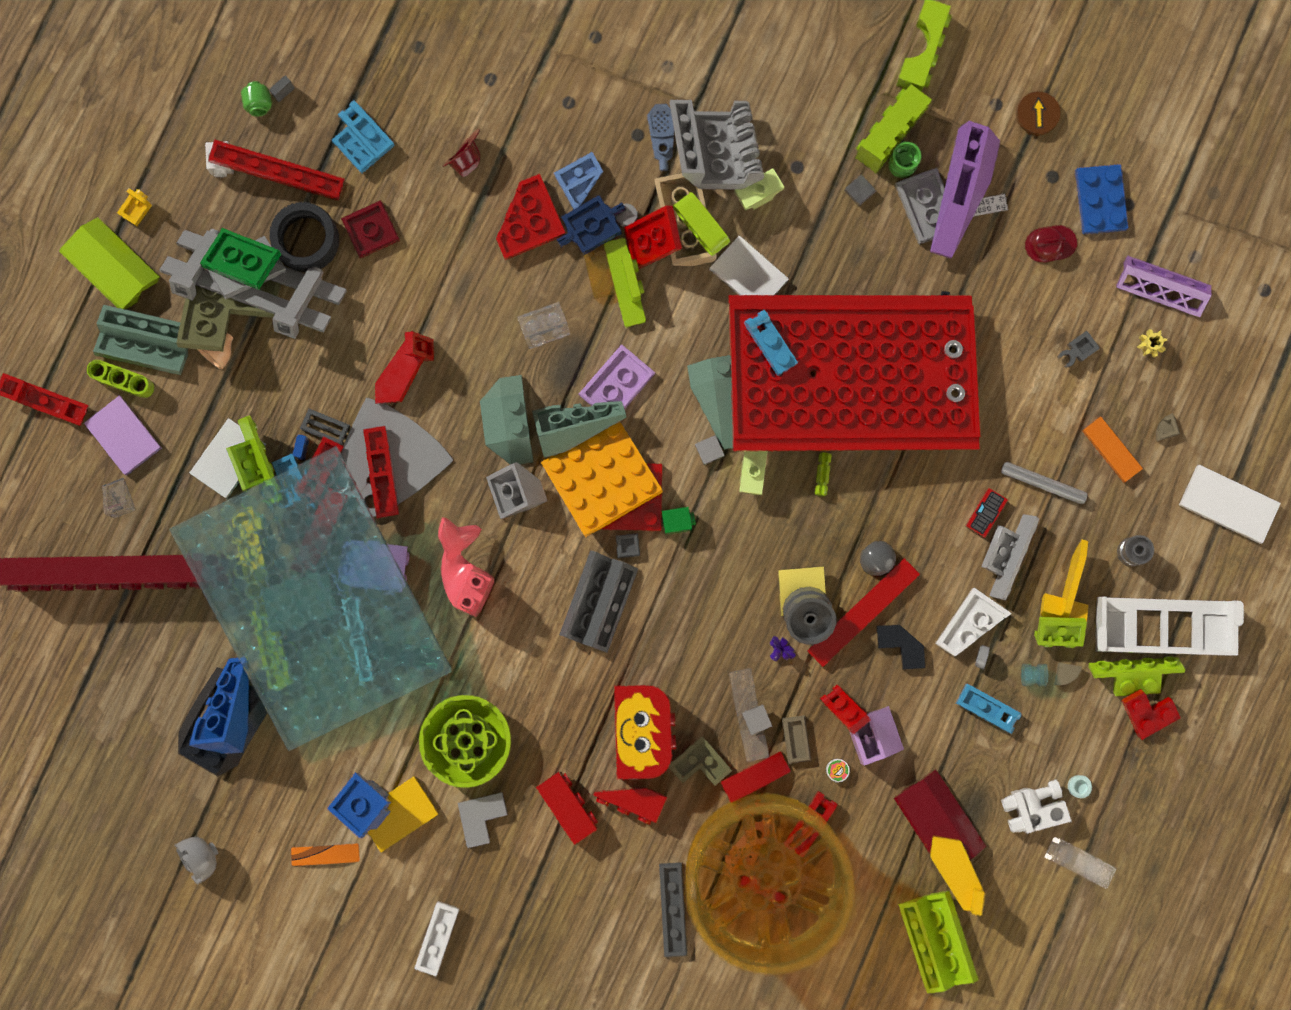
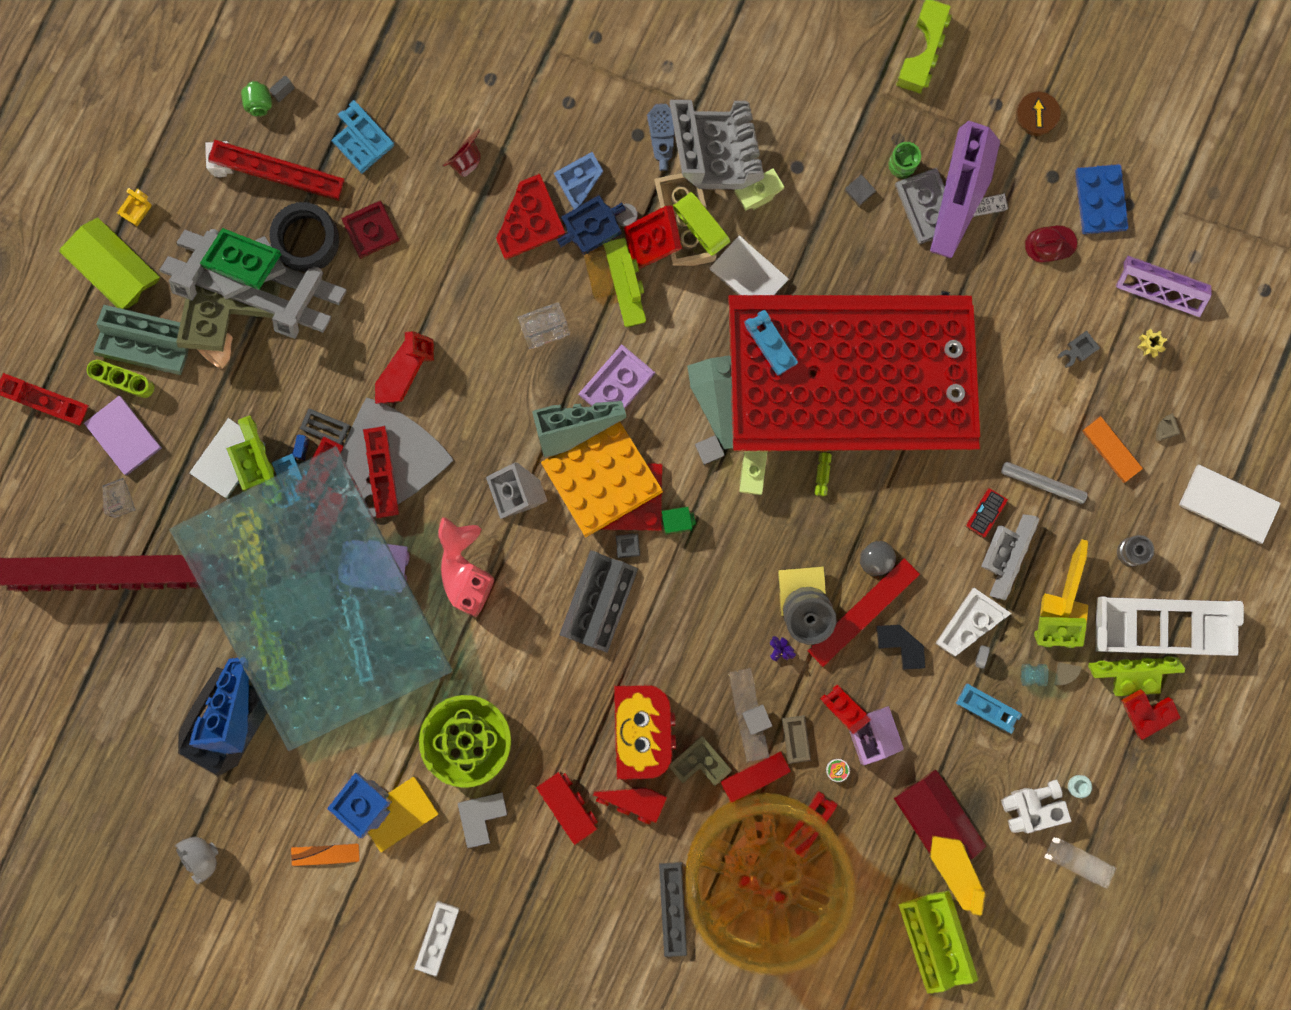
(507, 421): sand green wedge -> none
(893, 128): lime wedge -> none

